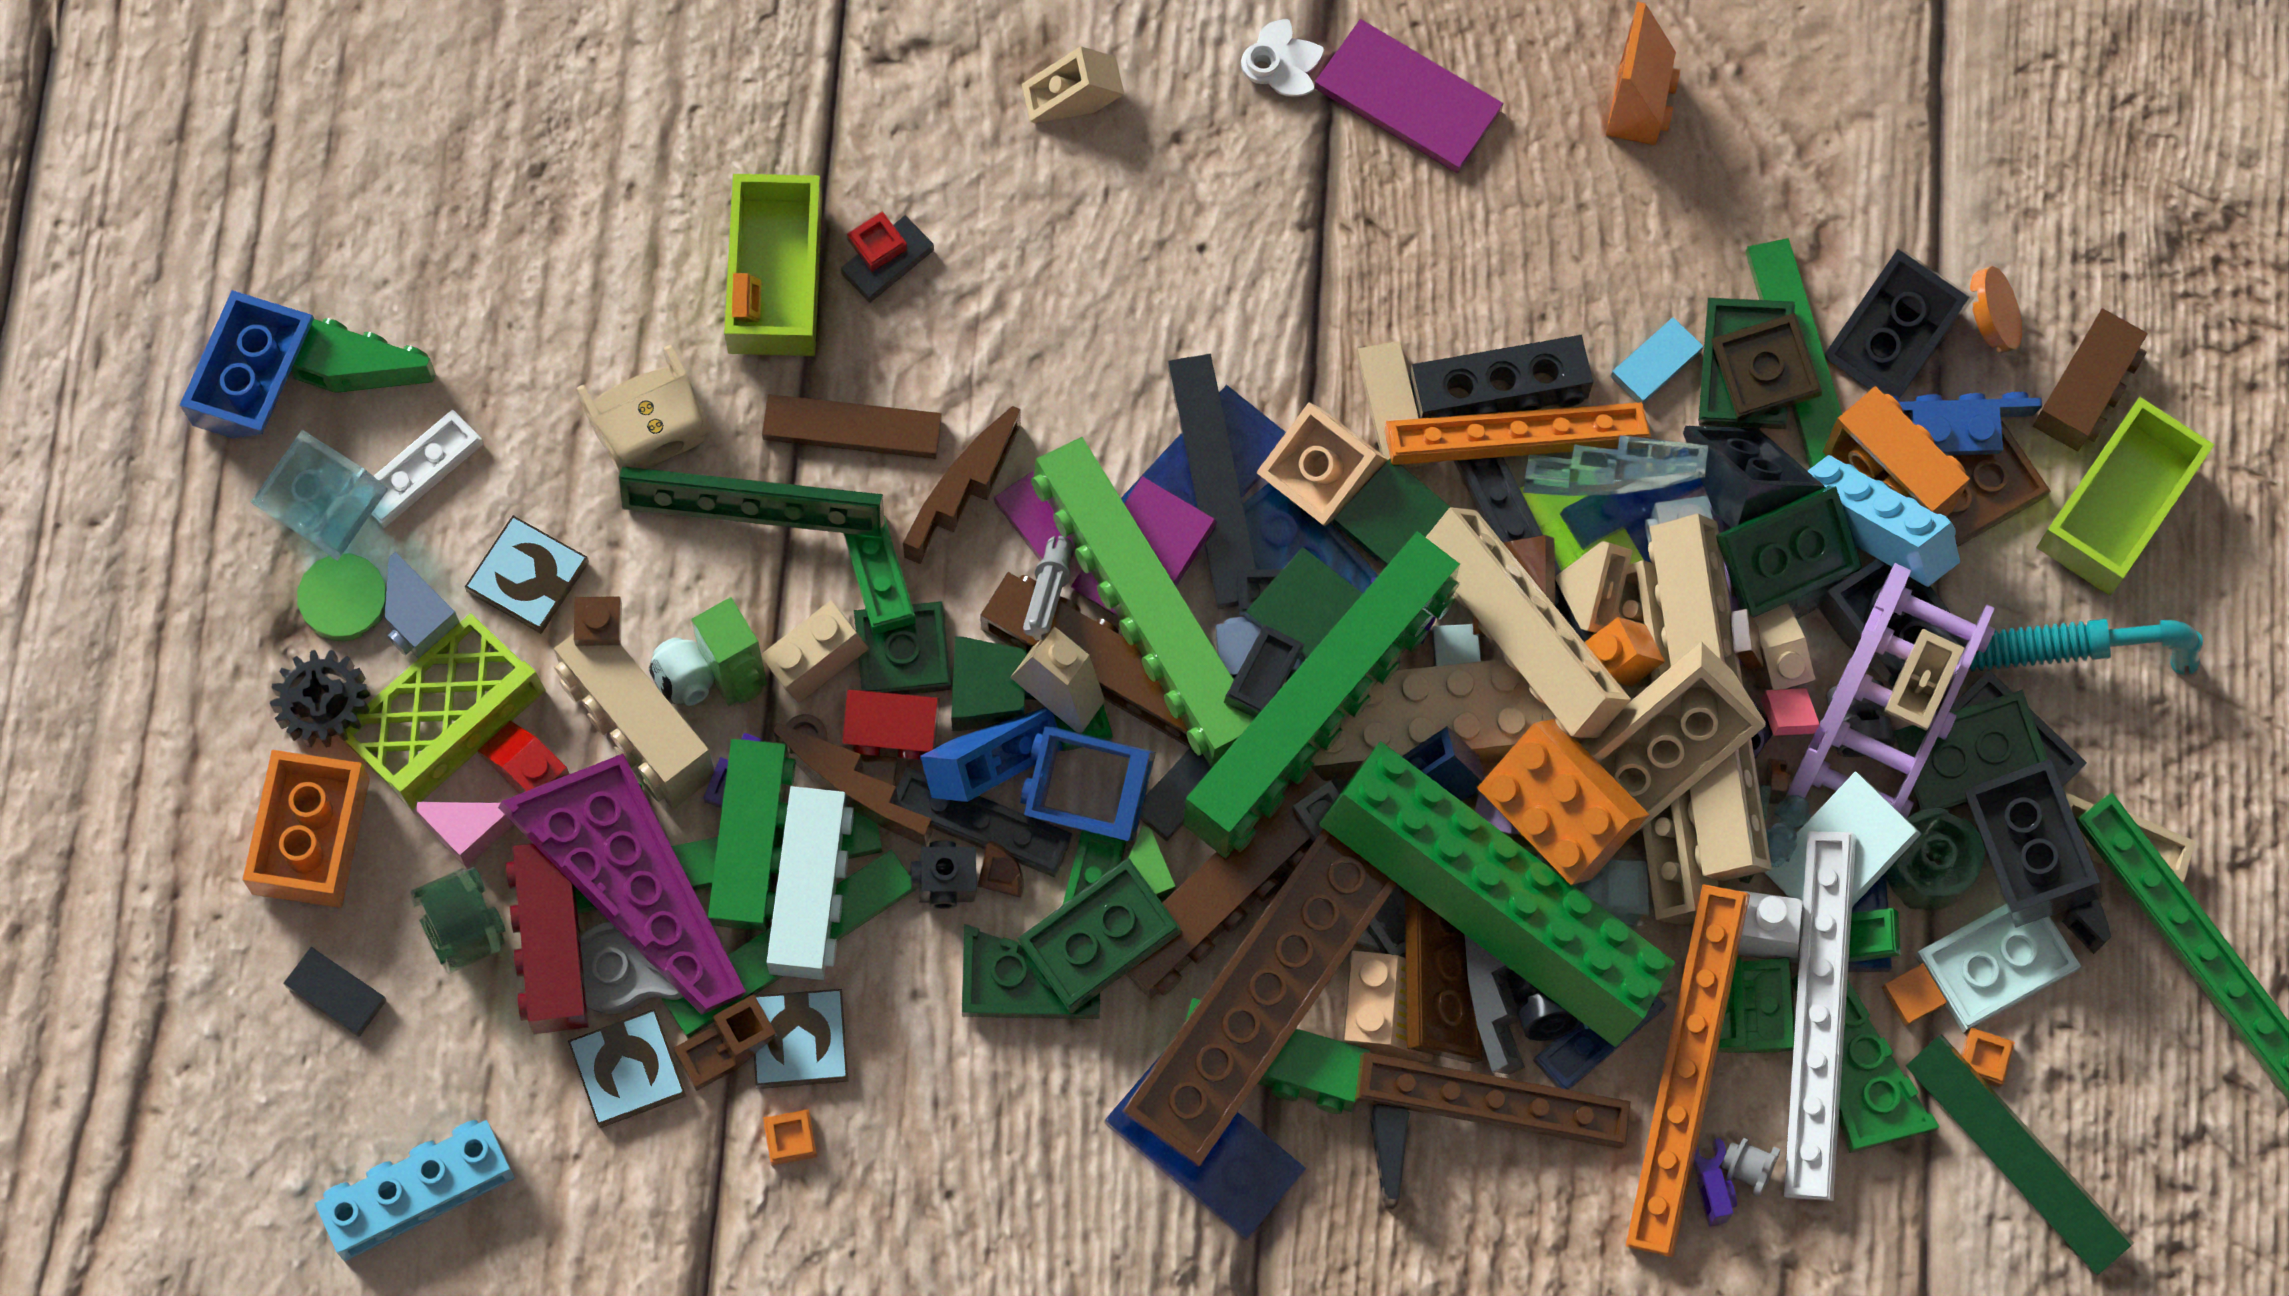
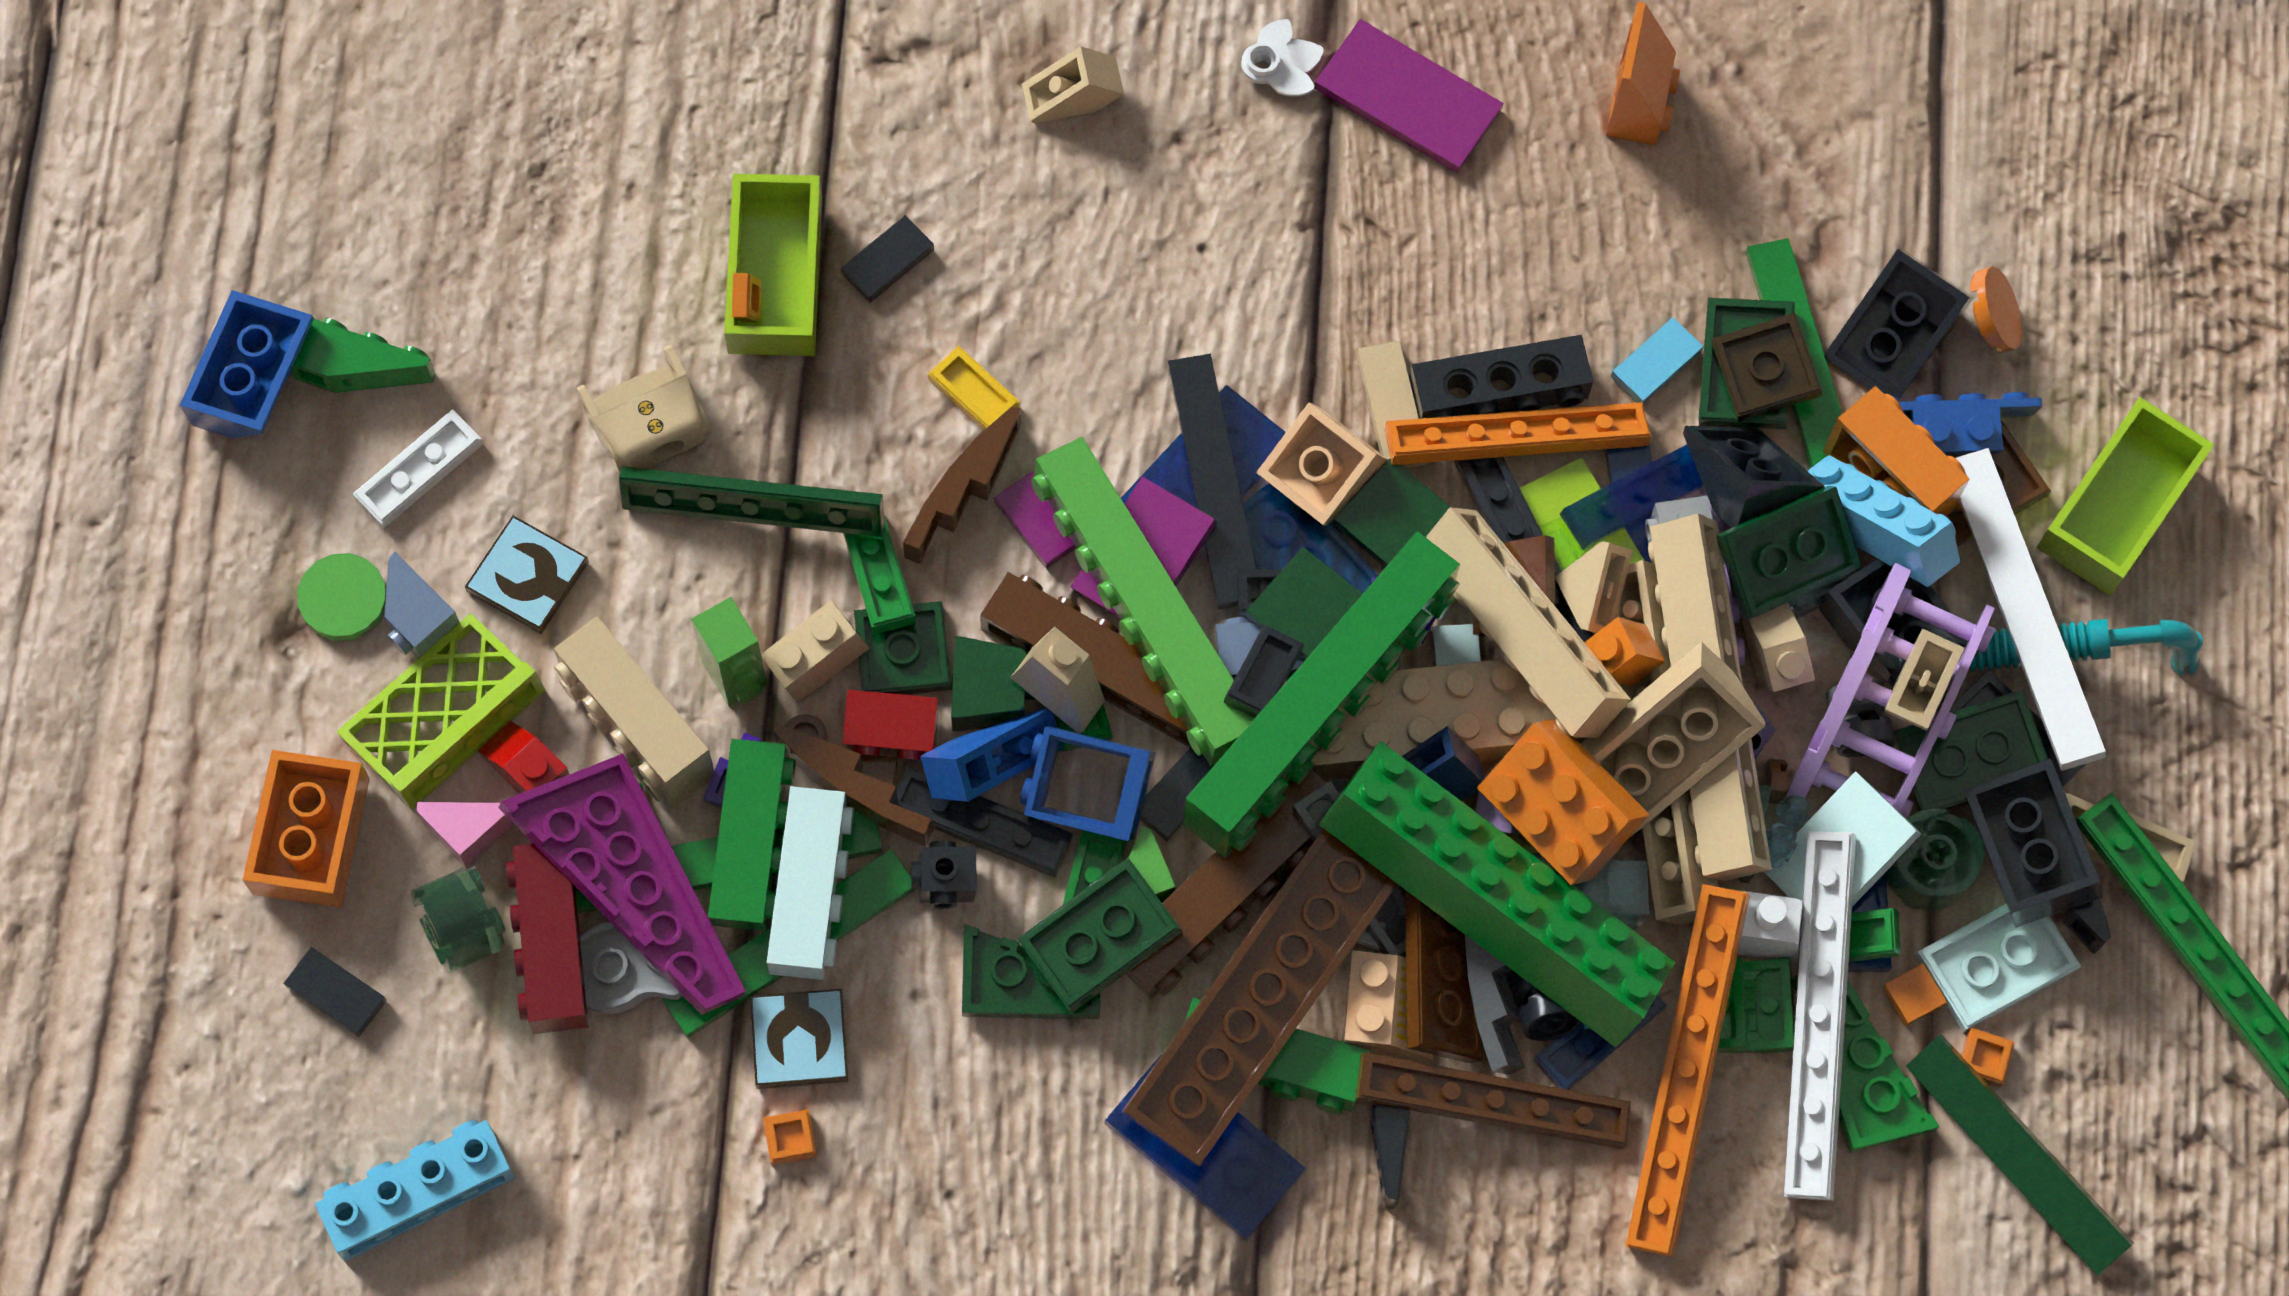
(303, 690): black gear -> none
(319, 495): clear light blue brick -> none
(597, 621): reddish brown plate -> none
(626, 1068): tile -> none
(681, 672): light aqua head -> none
(727, 1045): reddish brown slope -> none
(852, 426): reddish brown tile -> none
(877, 241): red tile -> none
(972, 388): none -> yellow tile
(1001, 871): reddish brown tile -> none
(1051, 576): light grey axle -> none
(1600, 471): clear light blue slope -> none
(1716, 1193): dark purple plate -> none
(1746, 639): reddish brown tile -> none
(1750, 1165): light grey brick -> none
(1790, 712): coral tile -> none
(2028, 615): none -> white tile
(2092, 381): reddish brown brick -> none

